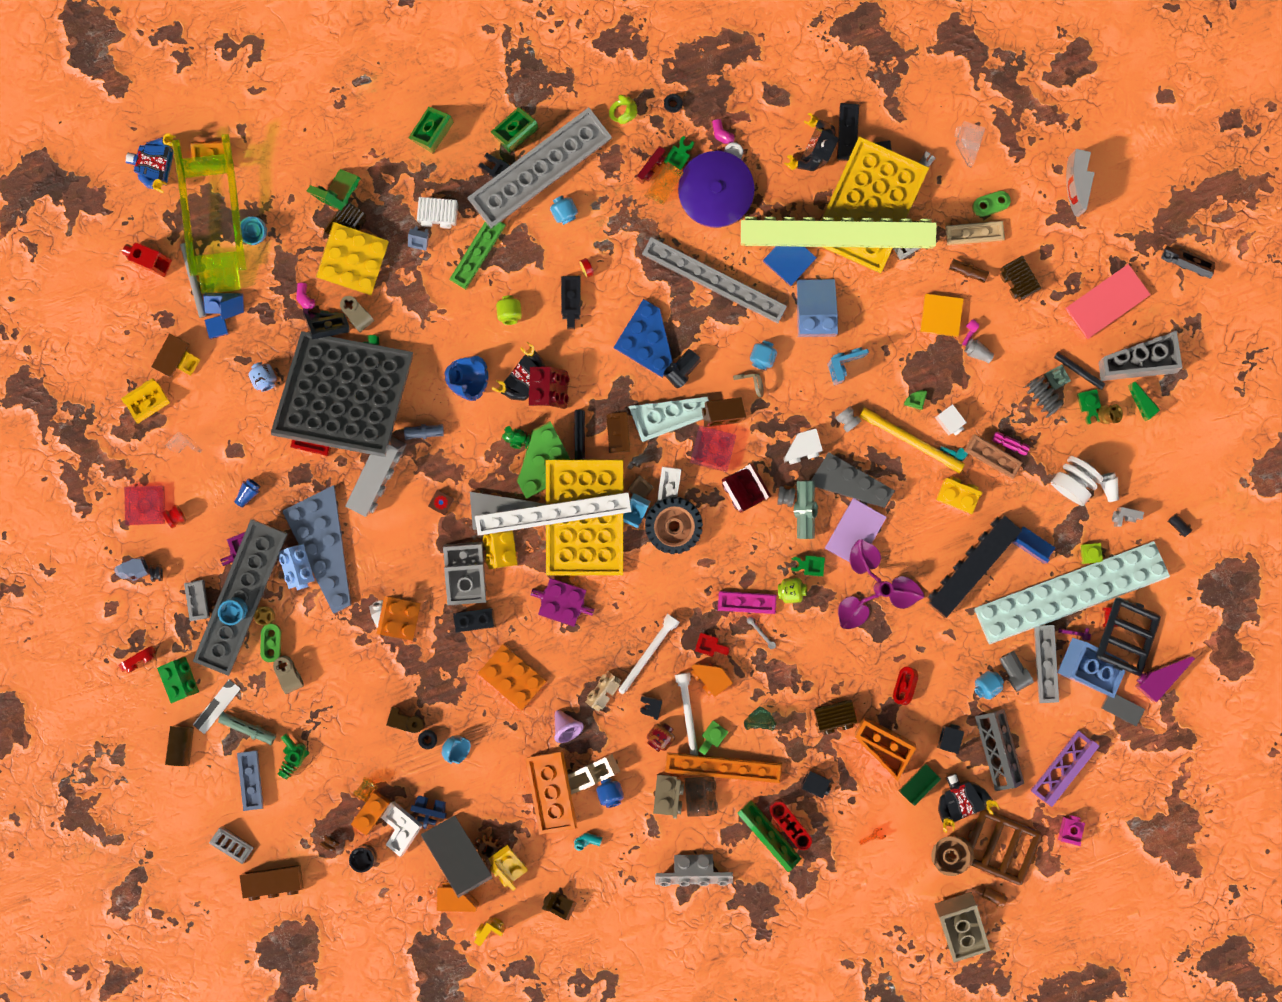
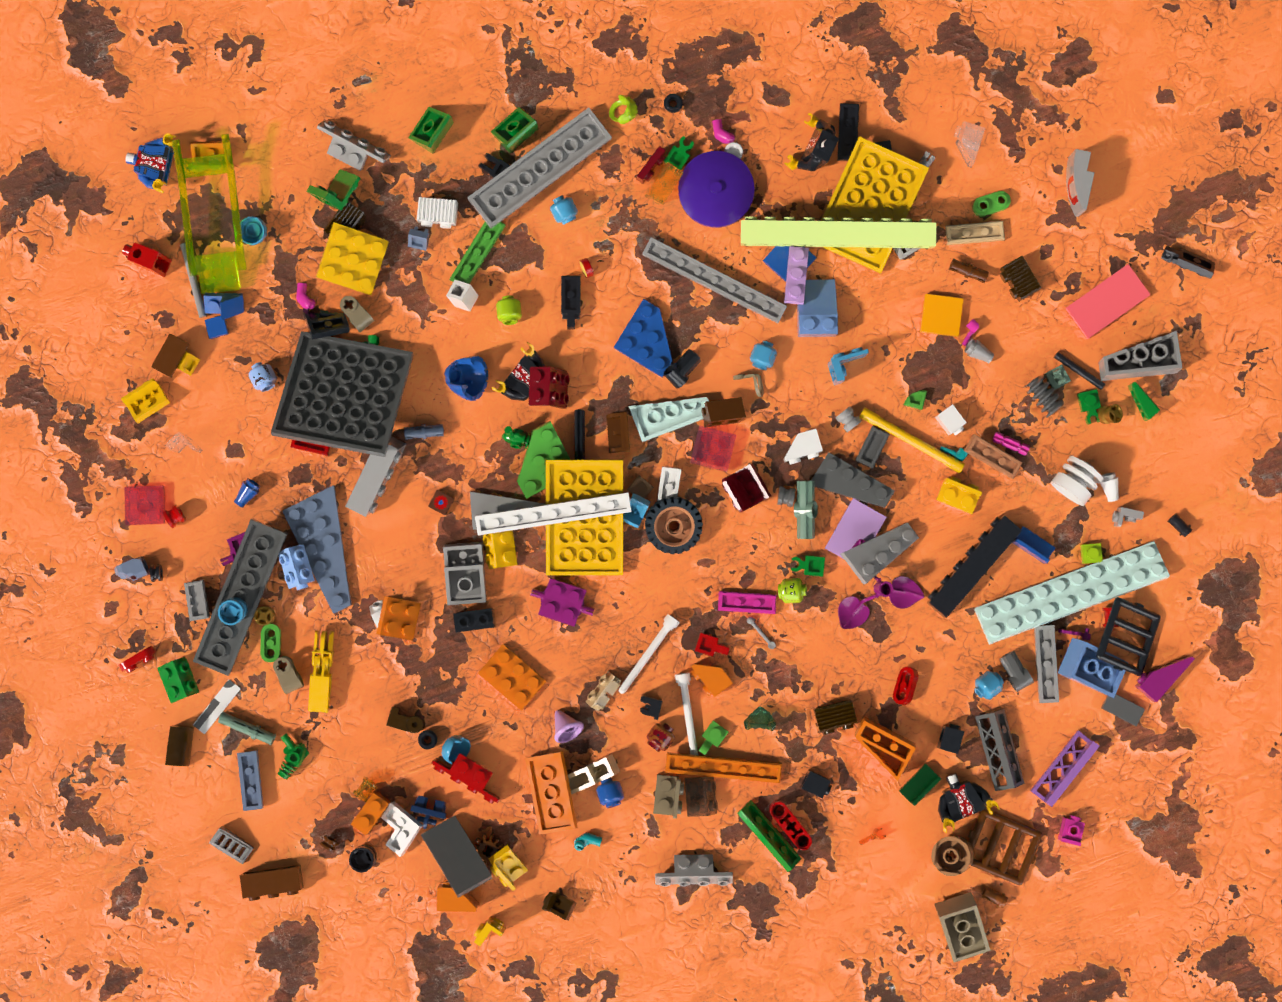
(321, 682): none -> yellow arm
(349, 147): none -> light grey bracket
(462, 295): none -> white brick
(469, 773): none -> red bracket
(796, 275): none -> lavender plate
(872, 447): none -> dark grey tile
(874, 555): none -> light grey wing

